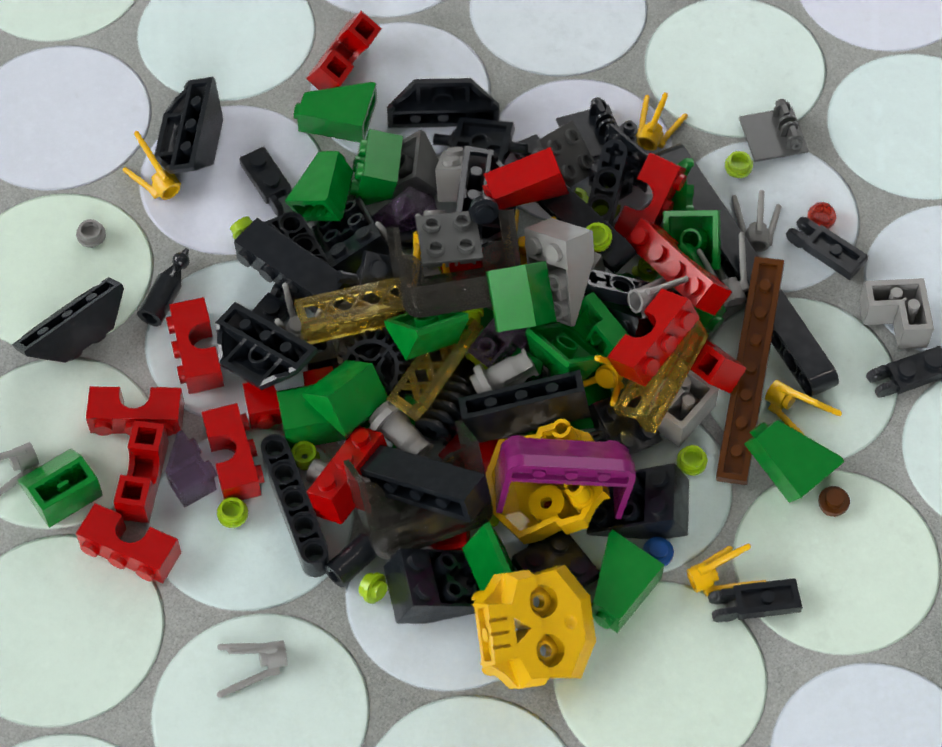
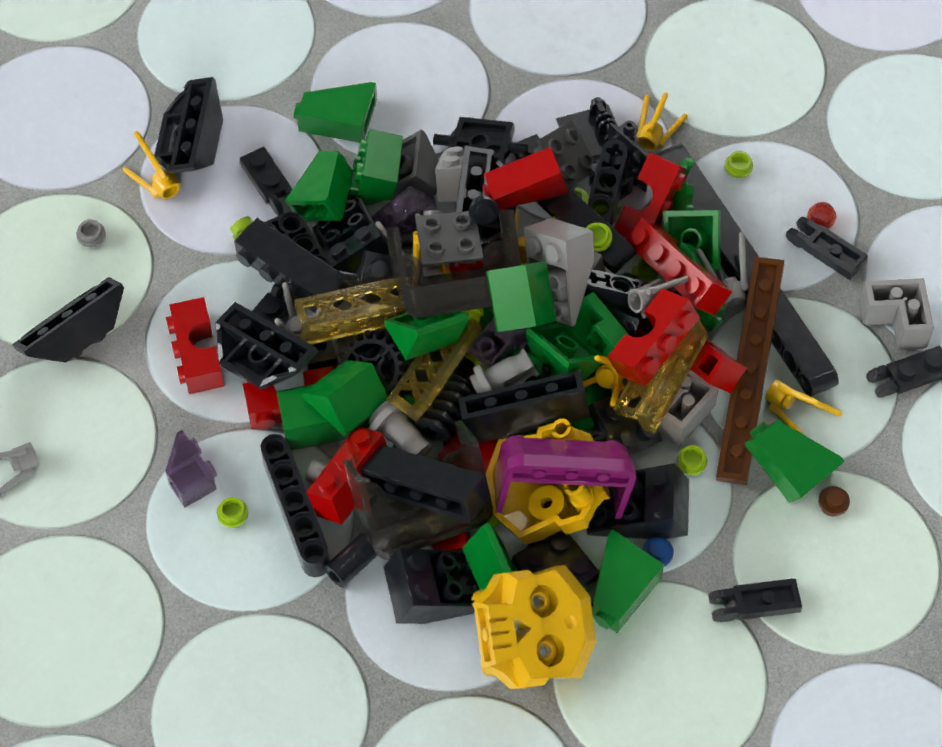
(61, 487): green slope -> none
(109, 415): red arch -> none
(139, 487): red arch -> none
(149, 557): red arch -> none
(163, 291): black wheel -> none
(226, 431): red arch -> none
(270, 655): light grey plant -> none
(304, 448): lime plate -> none
(343, 51): red arch -> none
(373, 587): lime plate -> none
(440, 103): black wedge -> none
(704, 574): yellow plant -> none
(757, 233): light grey plant -> none
(773, 133): dark grey hinge -> none

